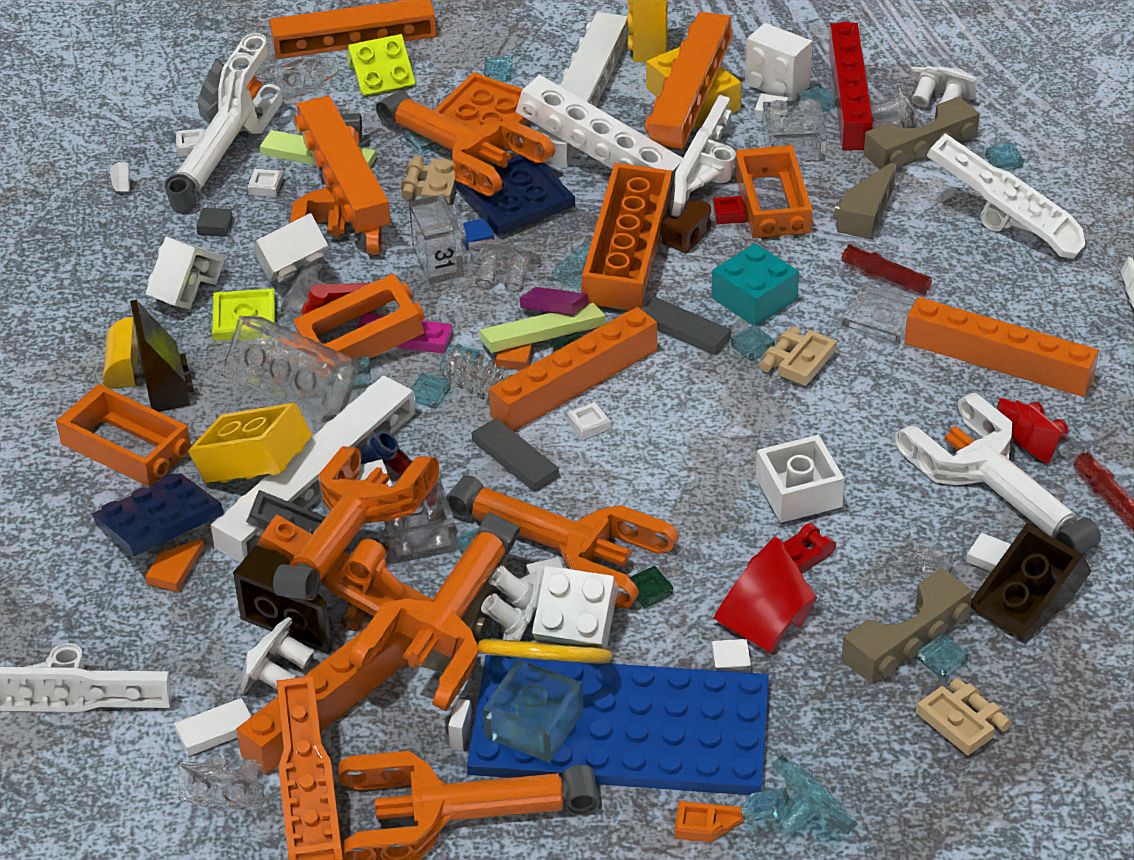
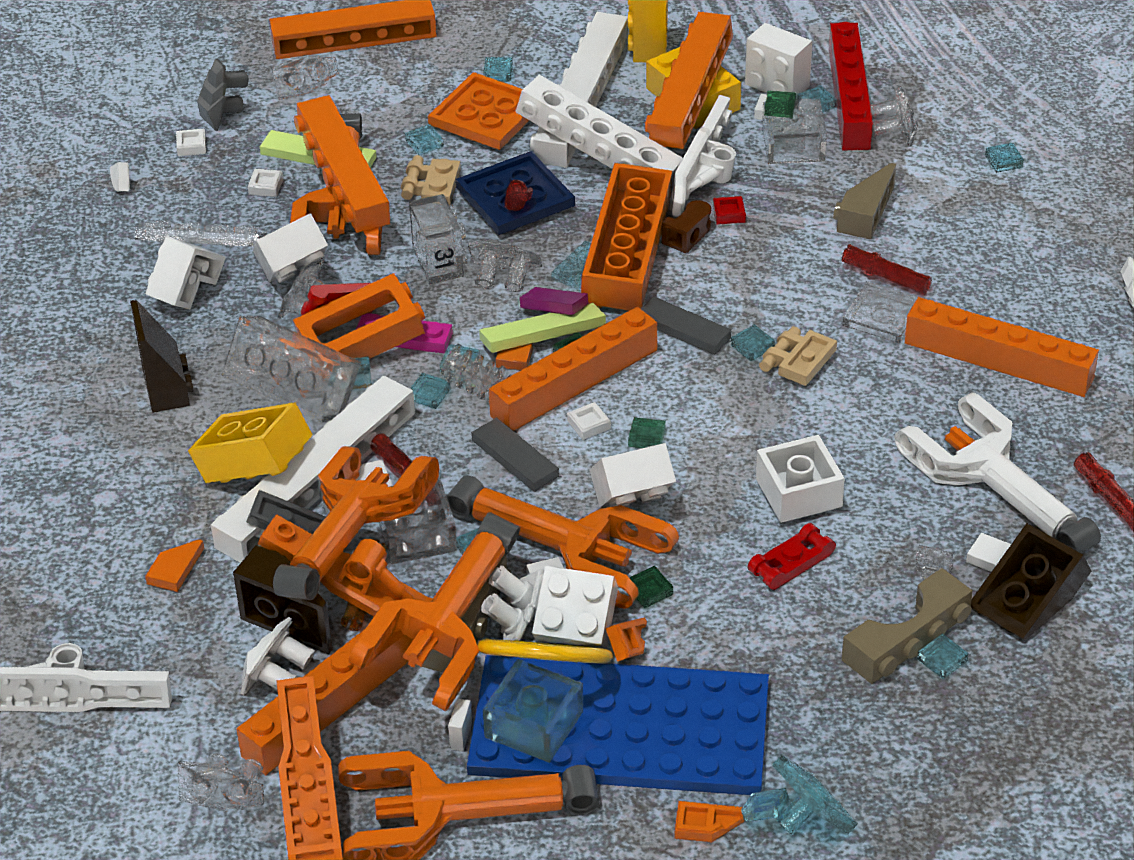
(109, 406): orange piece -> none
(121, 355): yellow brick -> none
(157, 513): dark blue plate -> none
(192, 233): none -> clear plate
(211, 726): white tile -> none
(214, 221): dark grey tile -> none
(232, 304): neon yellow tile -> none
(238, 102): white piece -> none
(378, 447): dark blue cone -> none
(381, 65): neon yellow bracket -> none
(469, 145): orange piece -> none
(477, 231): blue tile -> none
(517, 195): none -> clear red piece
(627, 639): none -> orange tile
(633, 475): none -> white brick
(646, 432): none -> clear green tile
(731, 655): white tile -> none
(755, 284): teal brick -> none
(767, 598): red slope -> none
(780, 104): none -> clear green tile
(780, 163): orange piece -> none
(904, 145): dark tan arch -> none
(947, 81): white connector -> none
(957, 721): tan plate -> none
(1010, 199): white piece -> none
(1033, 429): red connector -> none

